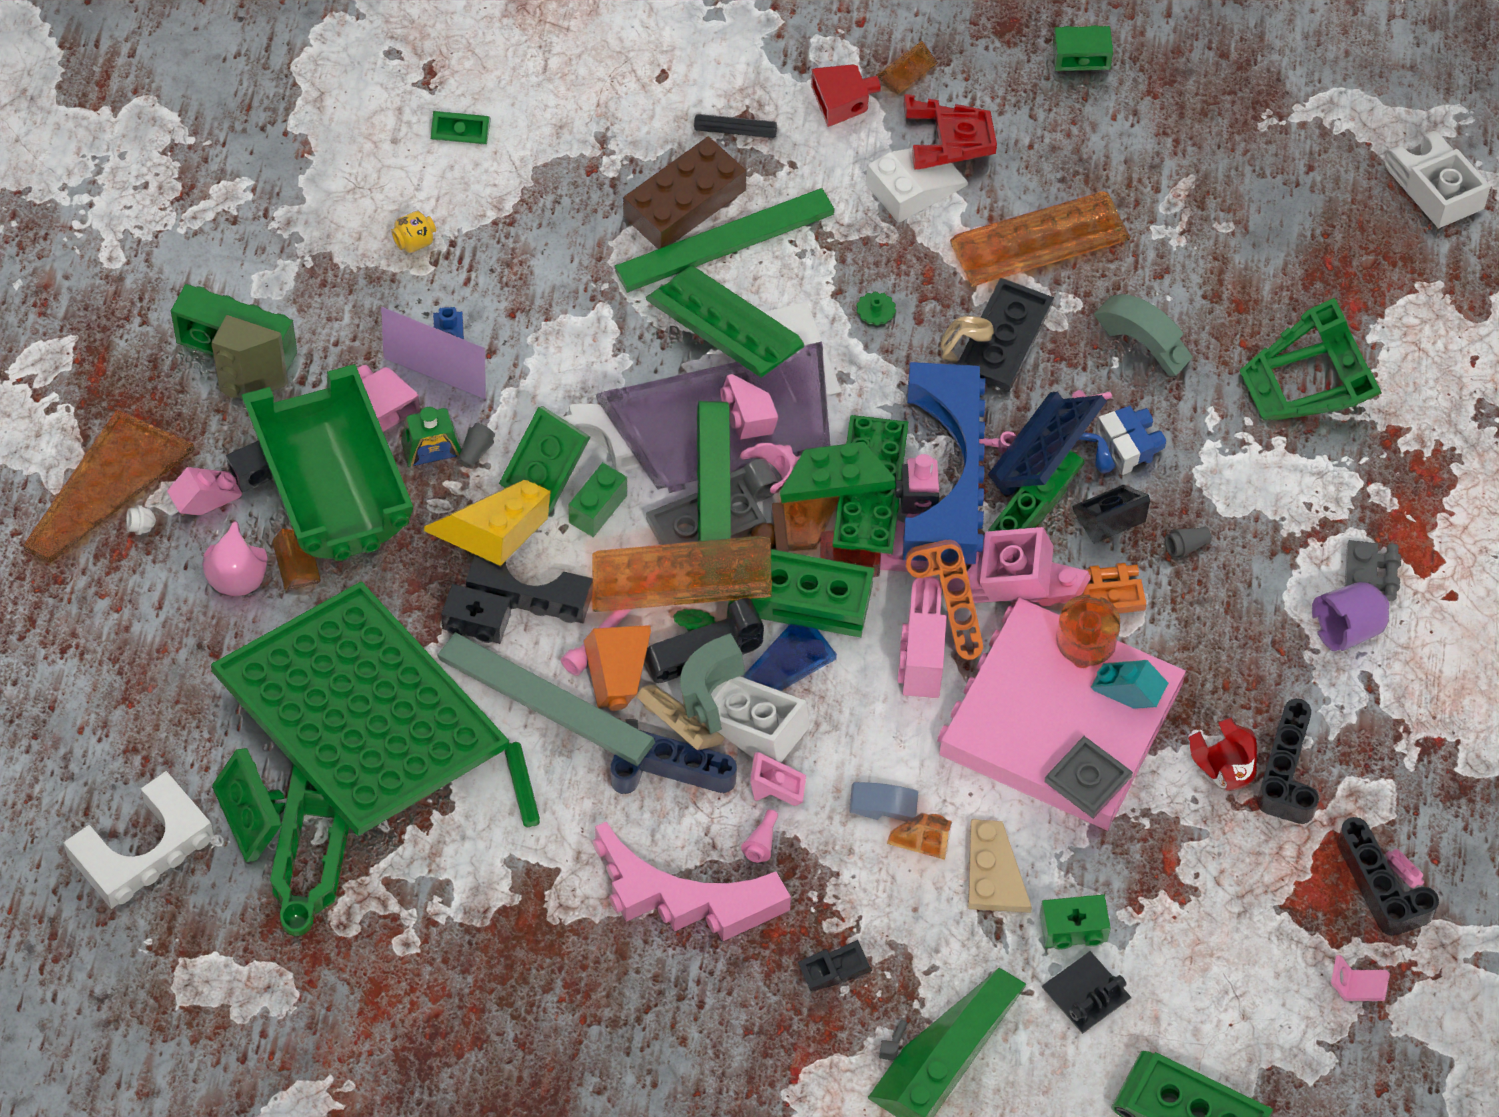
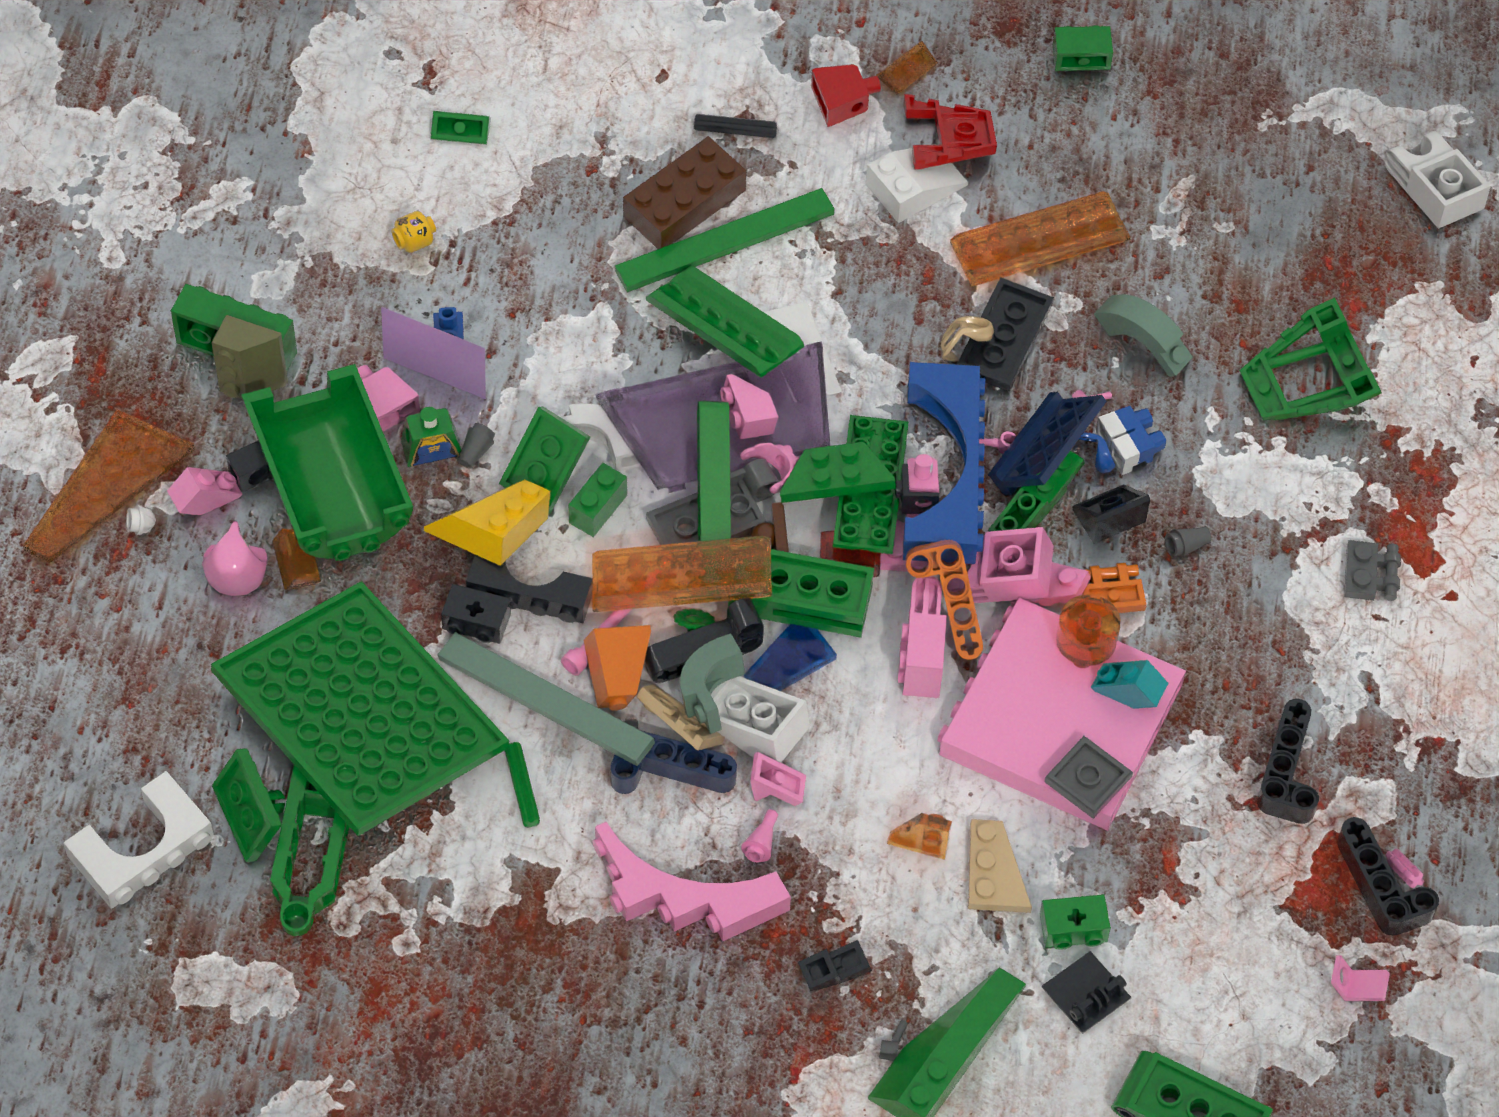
(807, 520): clear orange wing -> none
(876, 308): green piece -> none
(883, 800): sand blue slope -> none
(1230, 761): red piece -> none
(1350, 615): medium lavender cylinder -> none

